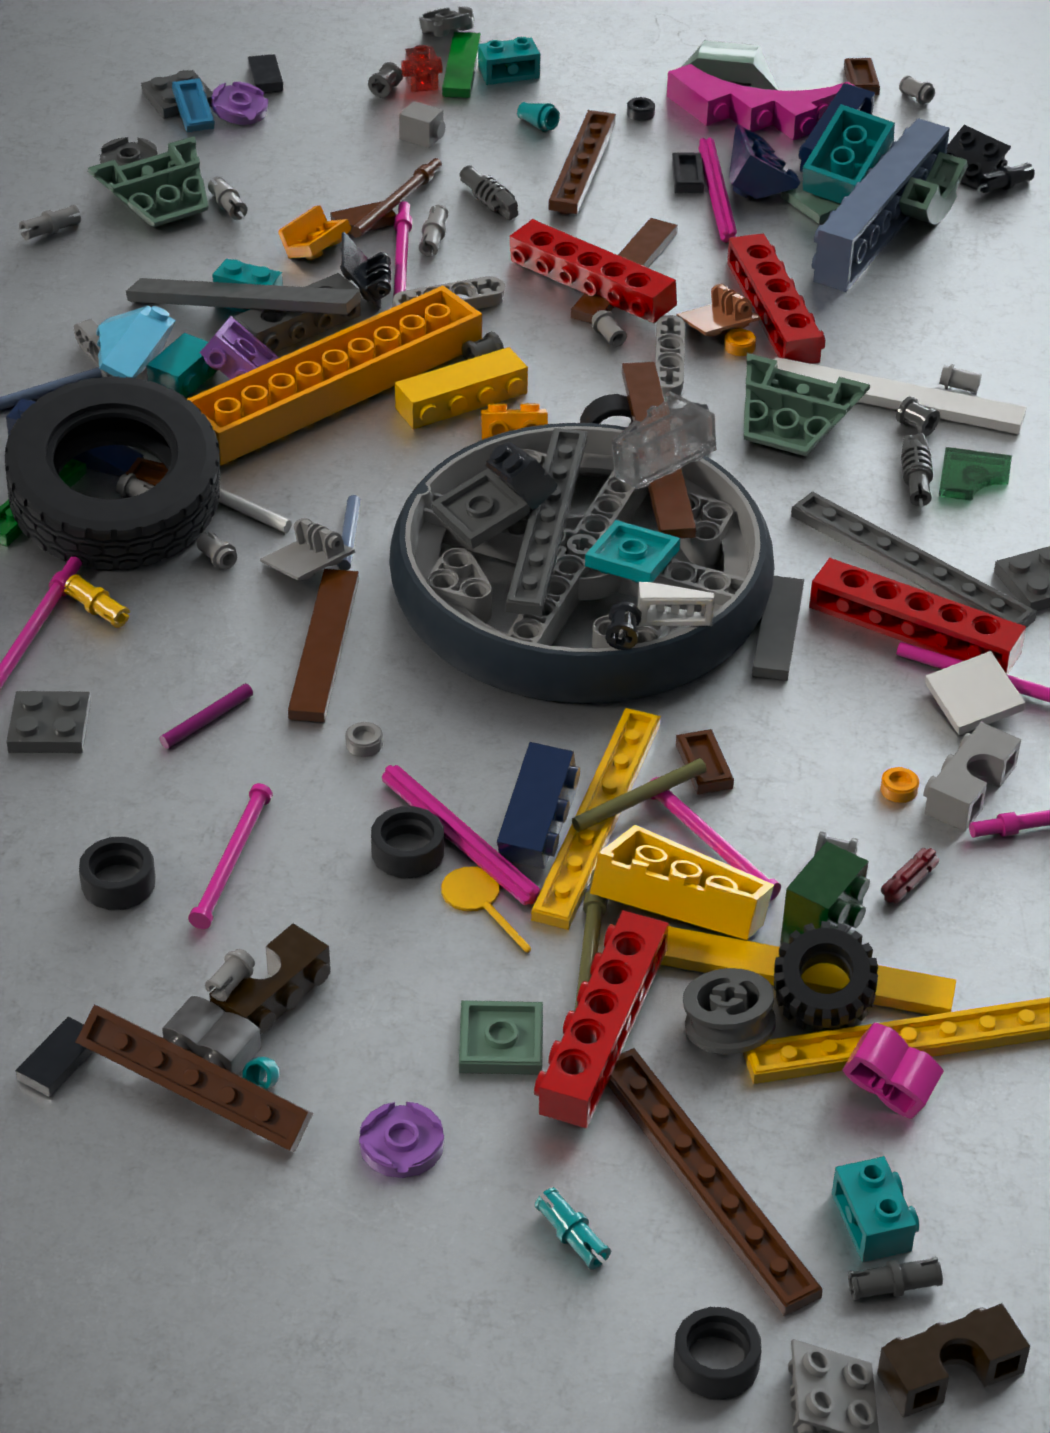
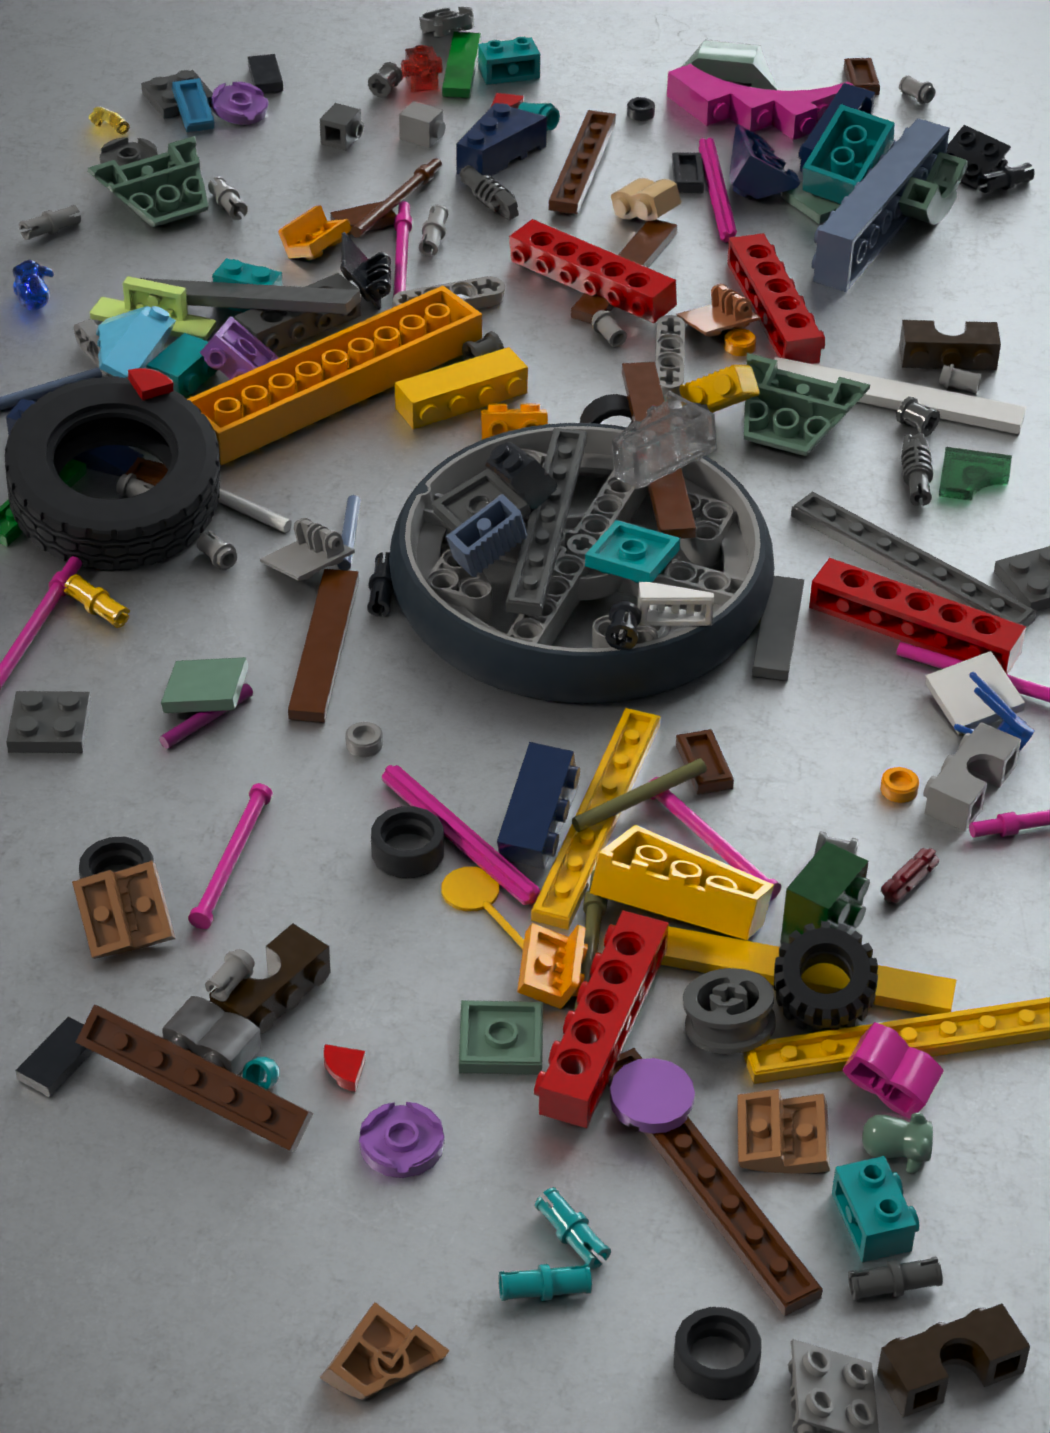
(30, 284): none -> clear blue animal
(116, 121): none -> clear yellow arm
(123, 910): none -> medium nougat slope
(144, 293): none -> yellowish green bracket
(149, 382): none -> red tile
(204, 685): none -> sand green tile
(341, 126): none -> dark grey brick
(344, 1065): none -> red tile
(380, 586): none -> black pin
(380, 1354): none -> medium nougat slope
(487, 535): none -> sand blue brick
(499, 138): none -> dark blue wedge
(510, 99): none -> red tile
(545, 1282): none -> teal pin
(552, 965): none -> light orange bracket
(645, 199): none -> tan brick
(652, 1095): none -> medium lavender tile
(722, 387): none -> yellow brick
(783, 1133): none -> medium nougat slope
(898, 1138): none -> sand green animal
(927, 348): none -> dark brown arch
(1011, 722): none -> blue plant

